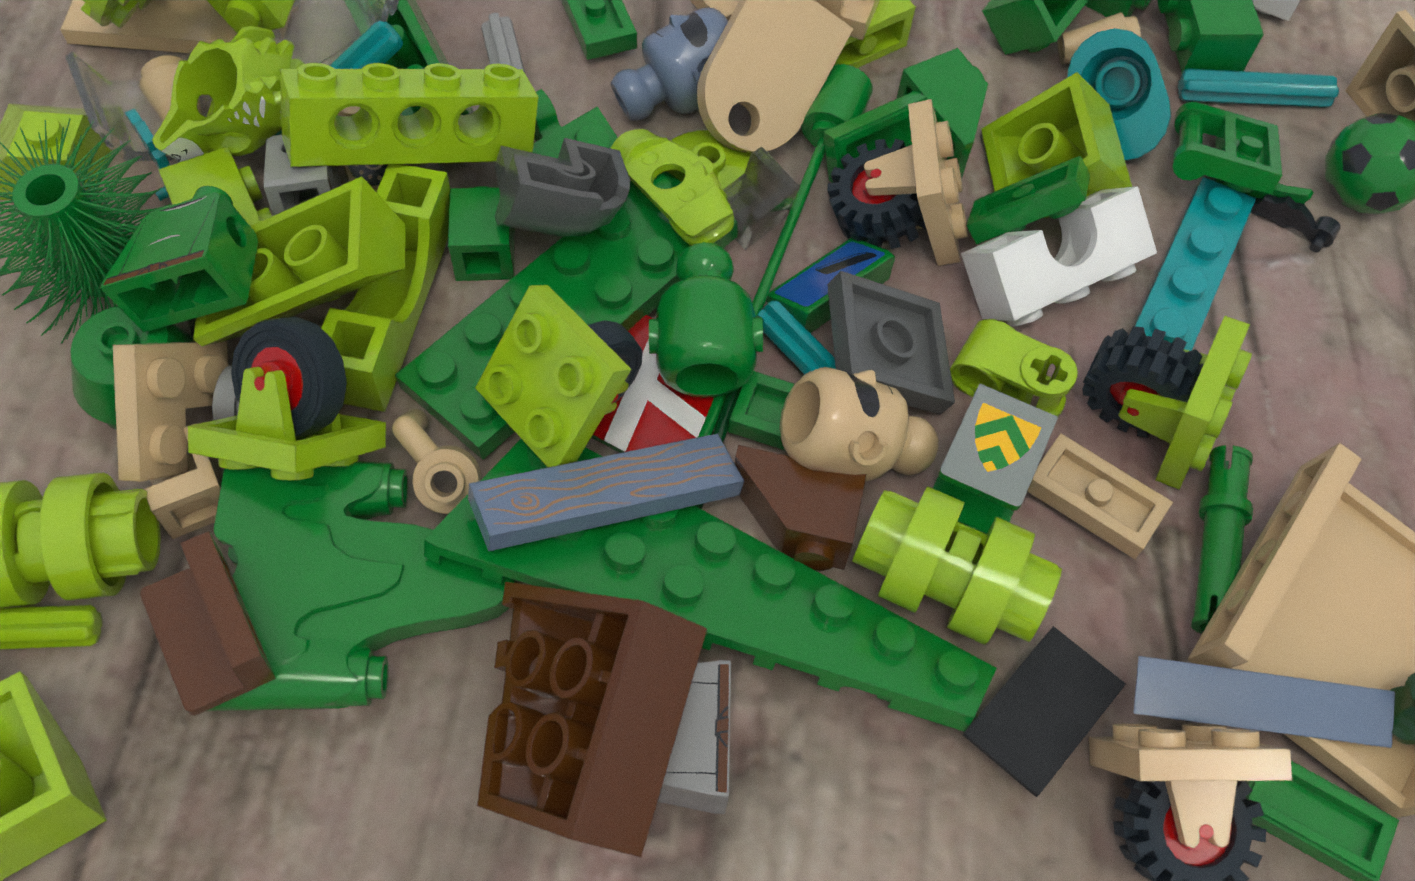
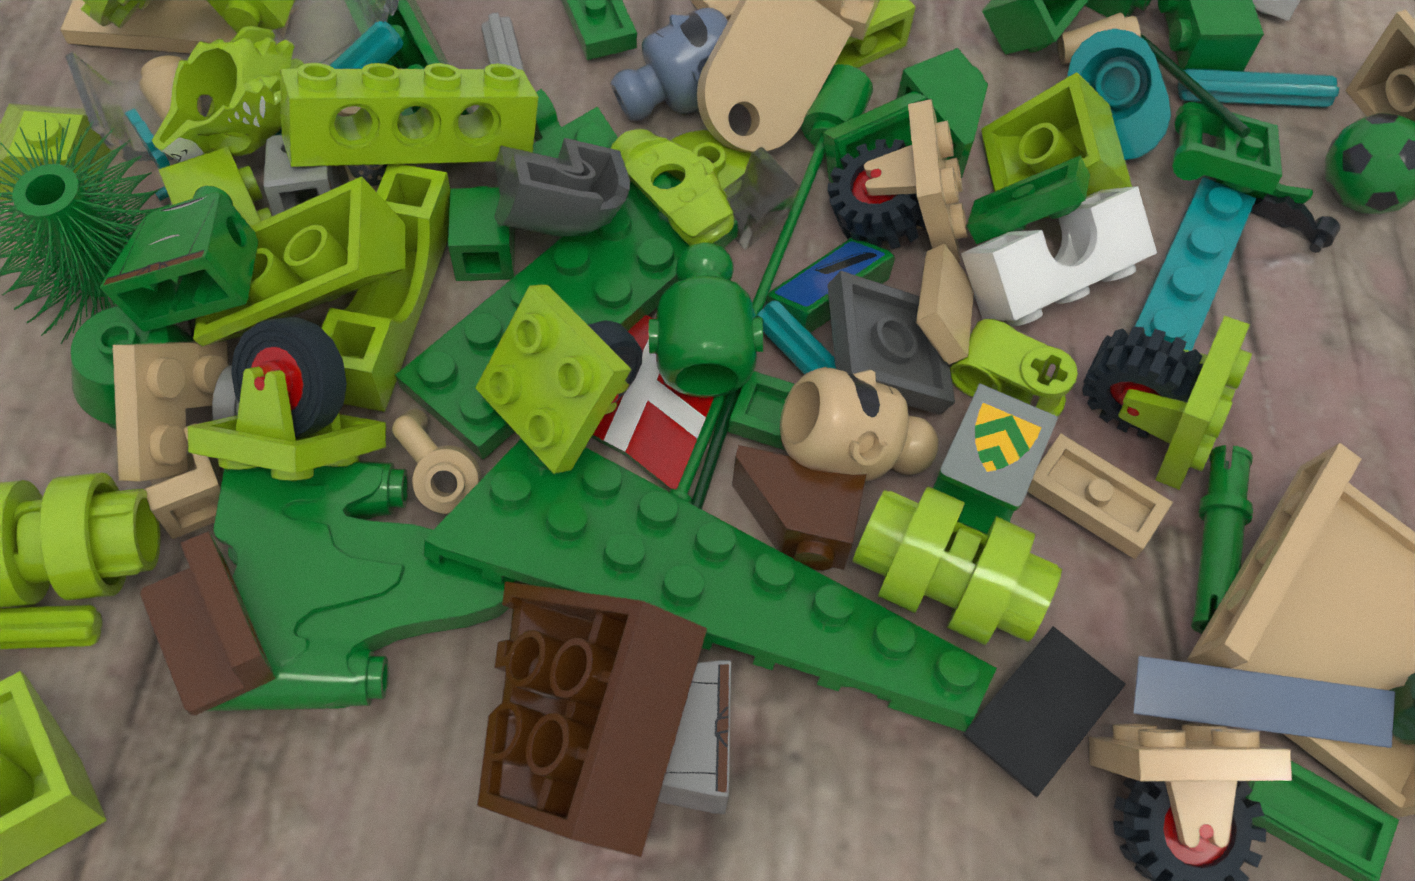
(602, 491): sand blue tile -> none
(945, 304): none -> tan tile
(1198, 91): none -> dark green axle

